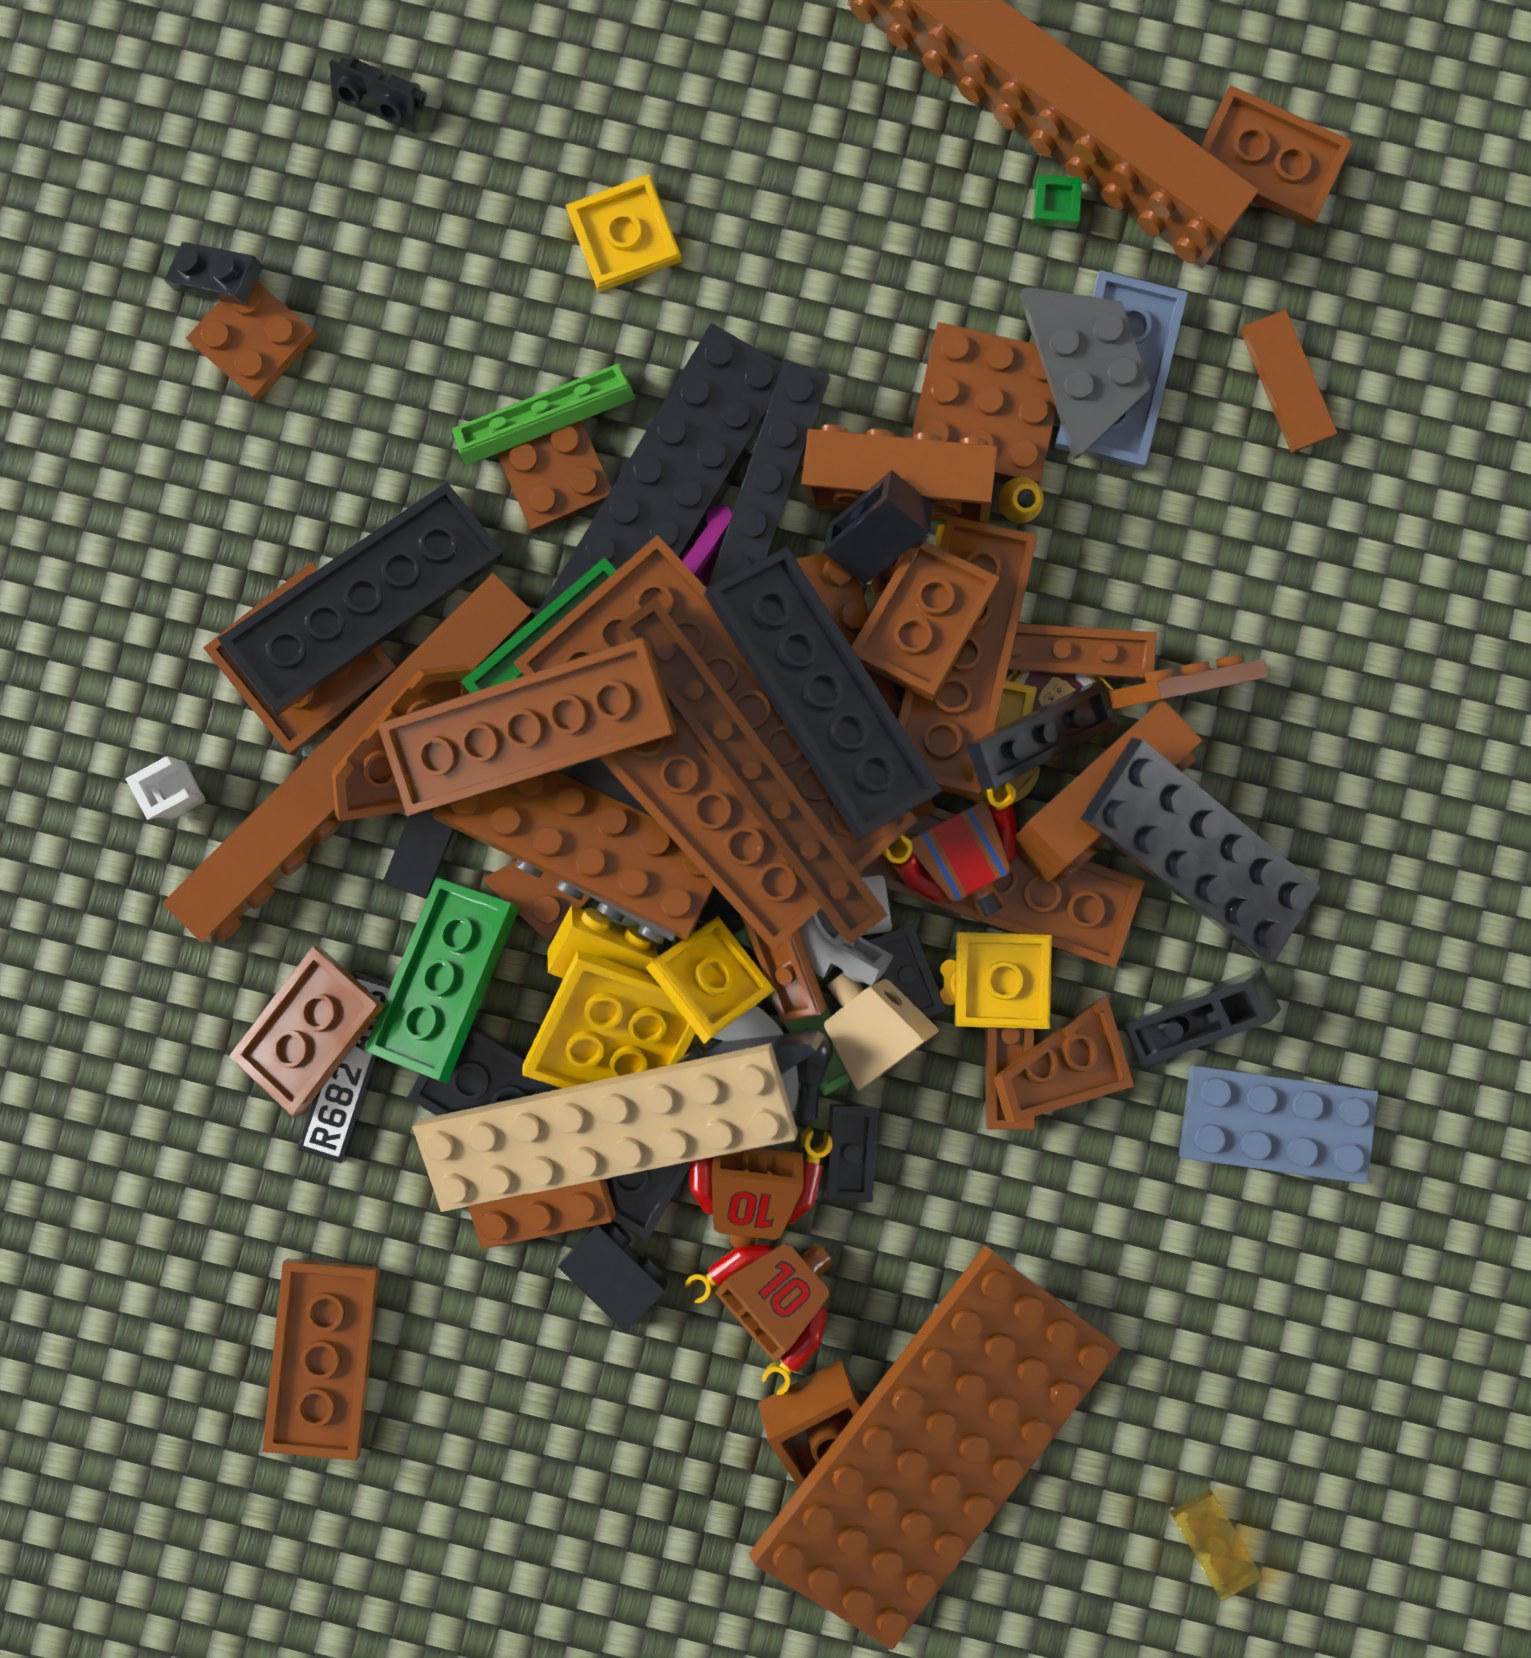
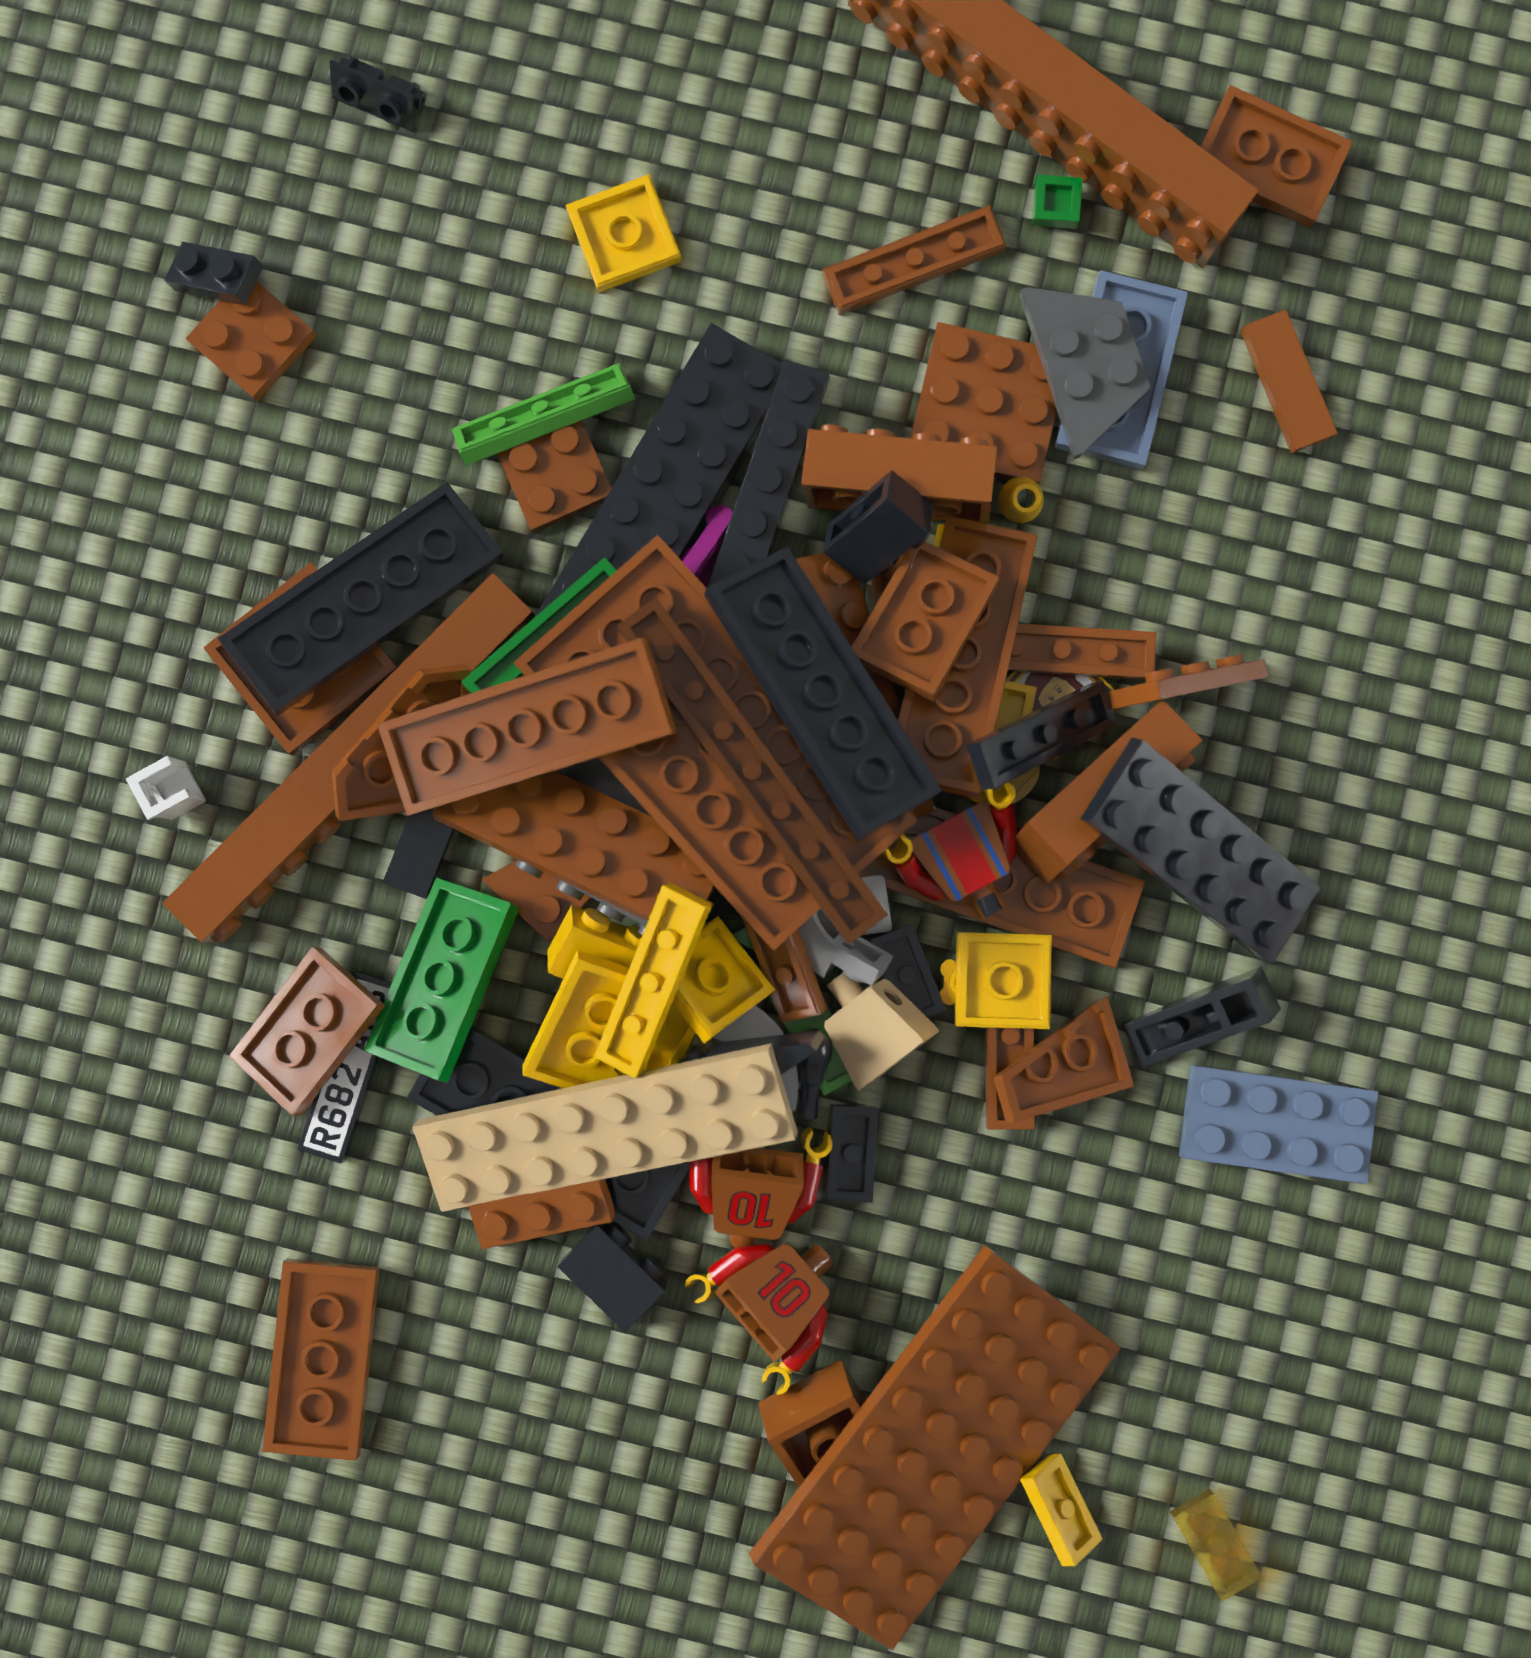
(653, 979): none -> yellow plate
(914, 260): none -> dark orange tile
(1061, 1509): none -> yellow plate

